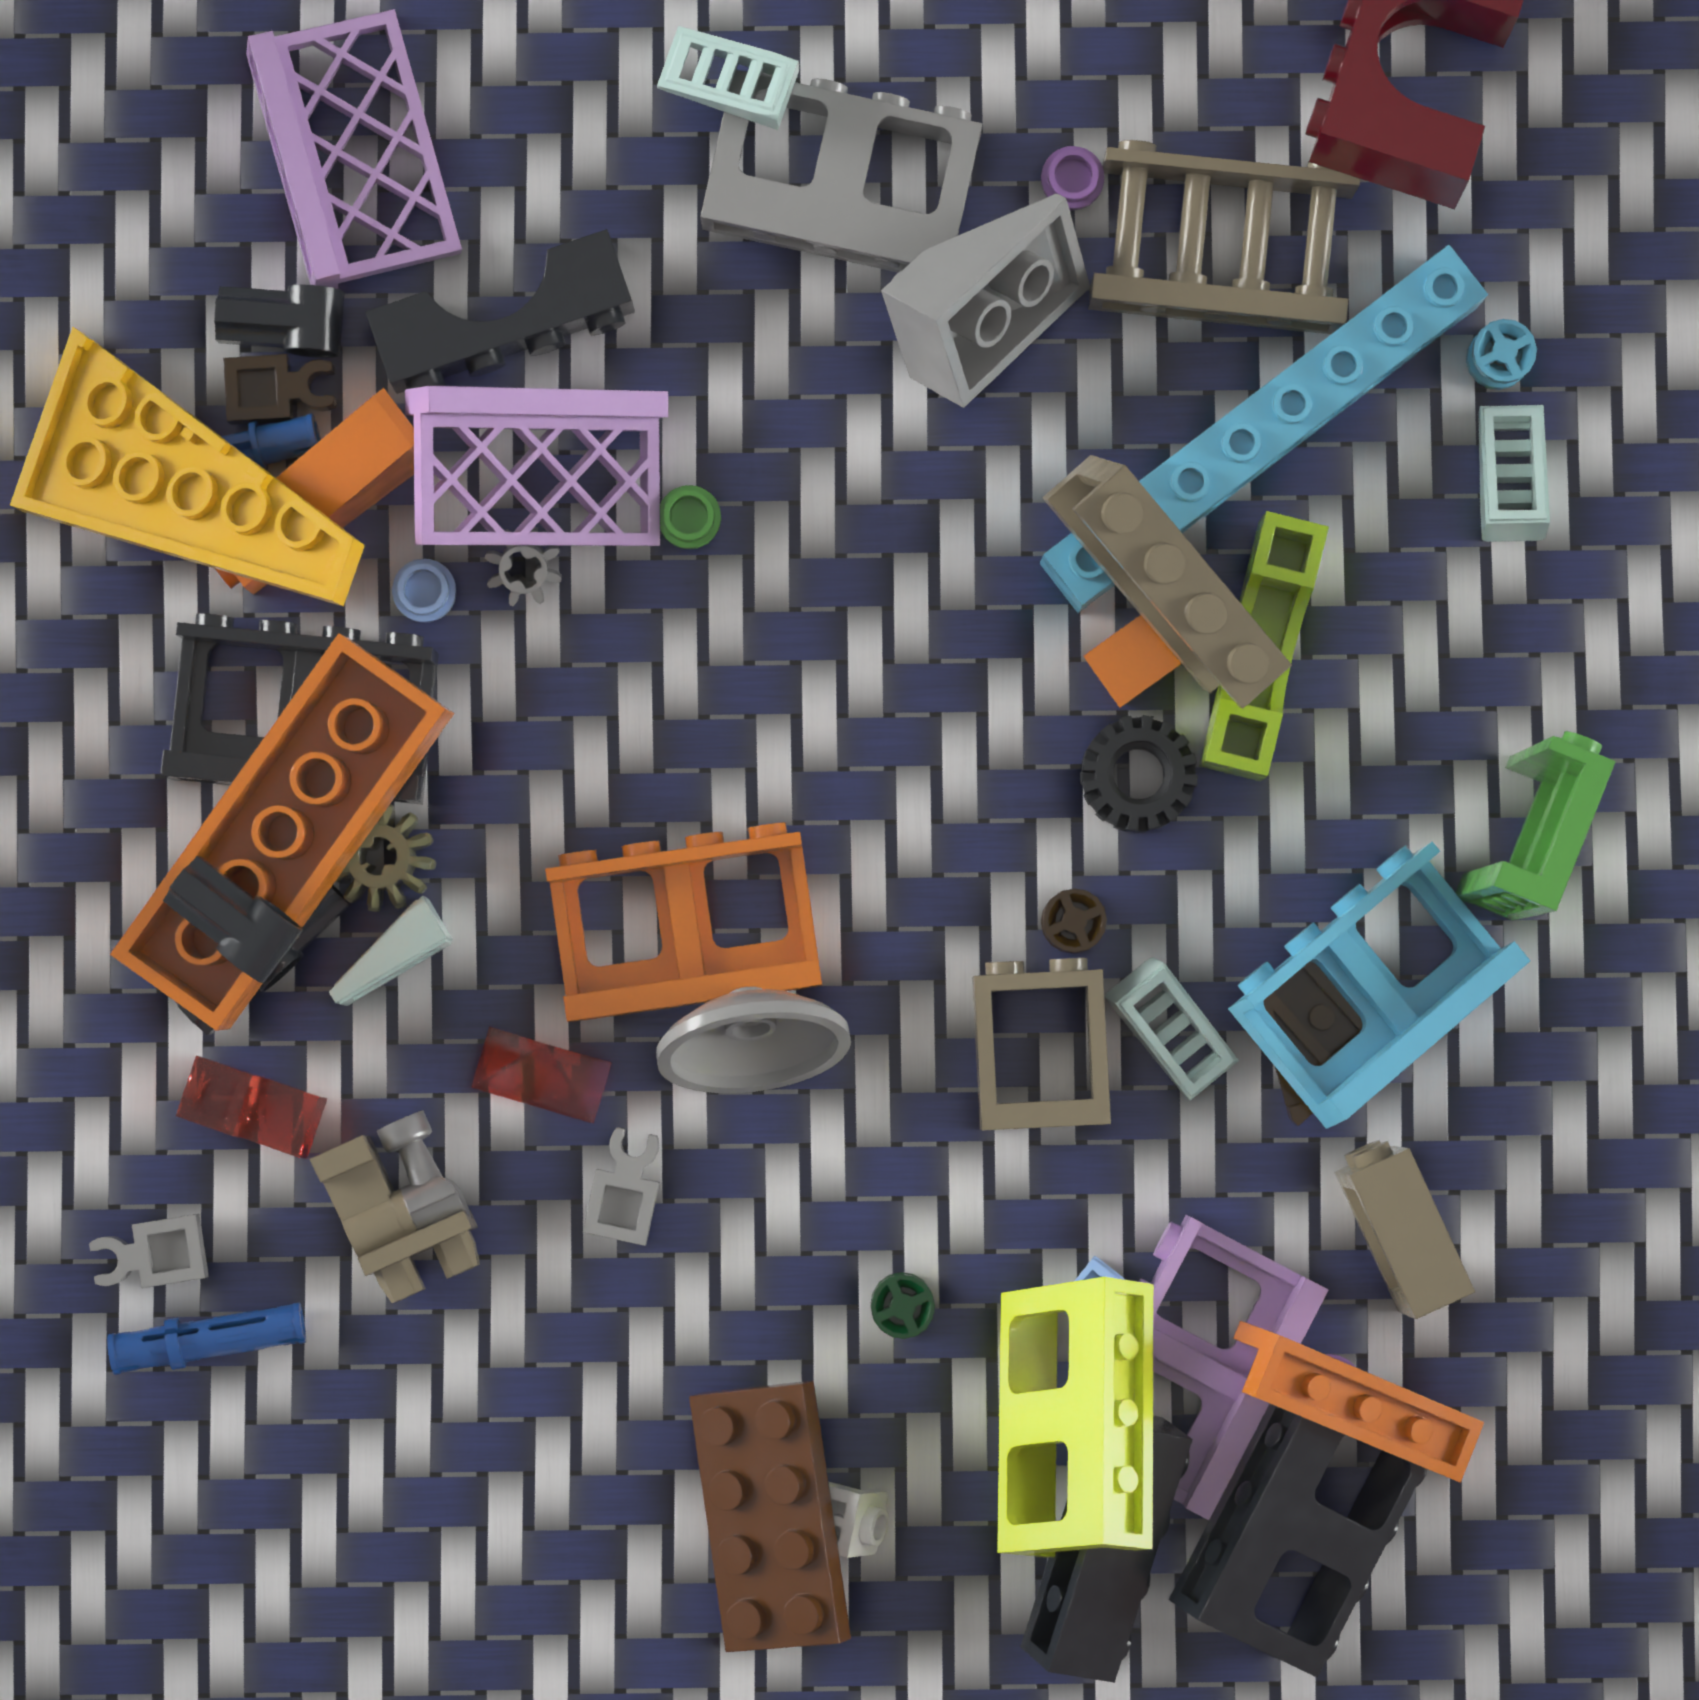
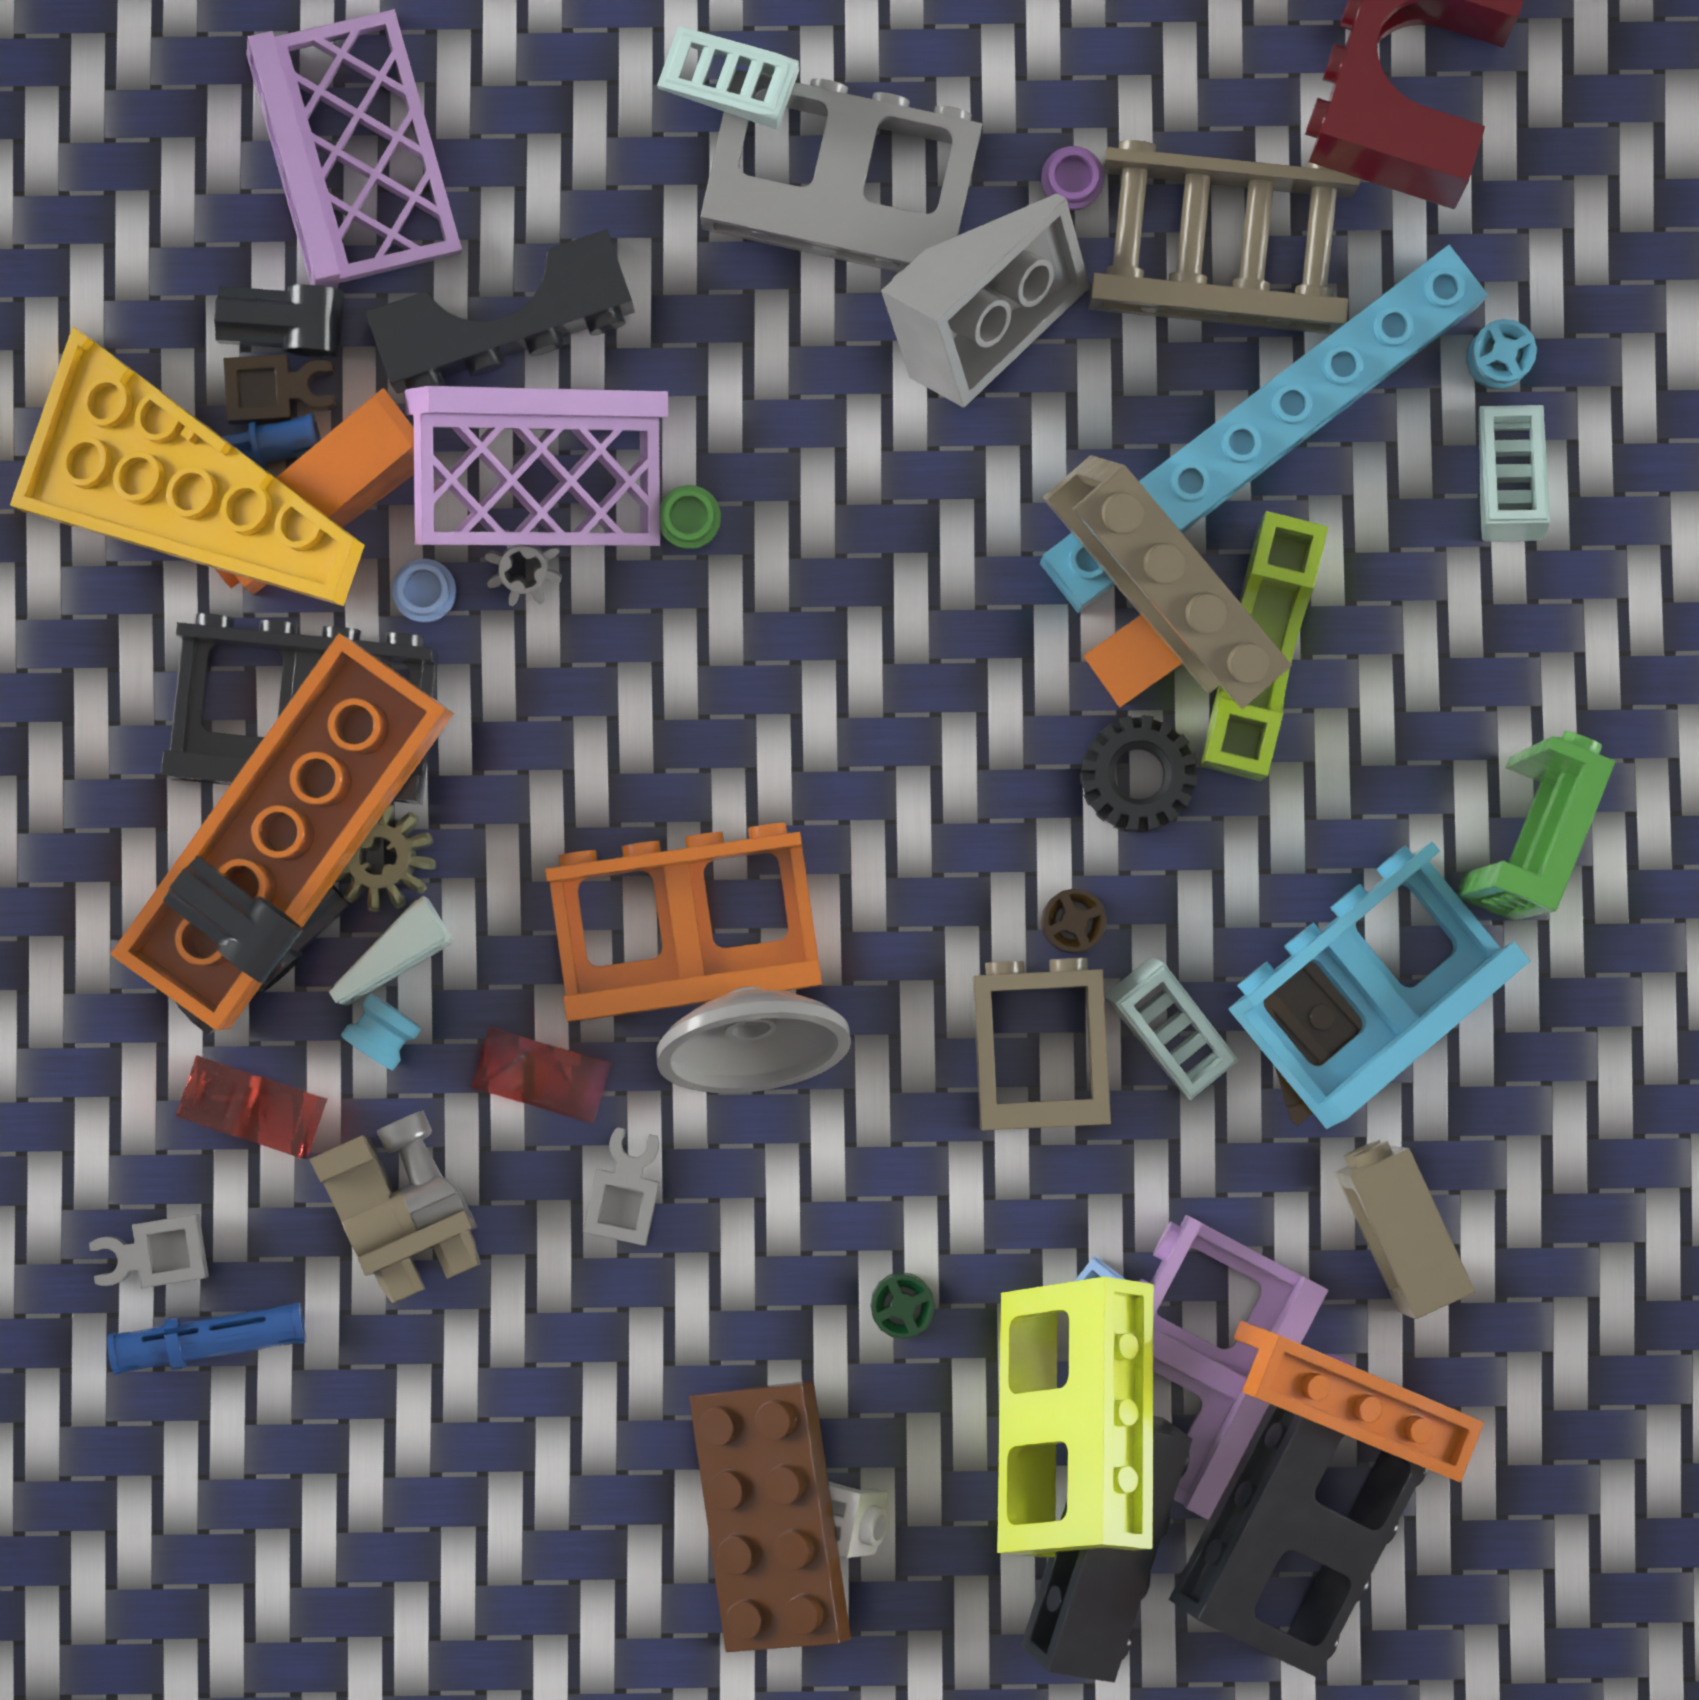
(381, 1031): none -> medium azure wheel

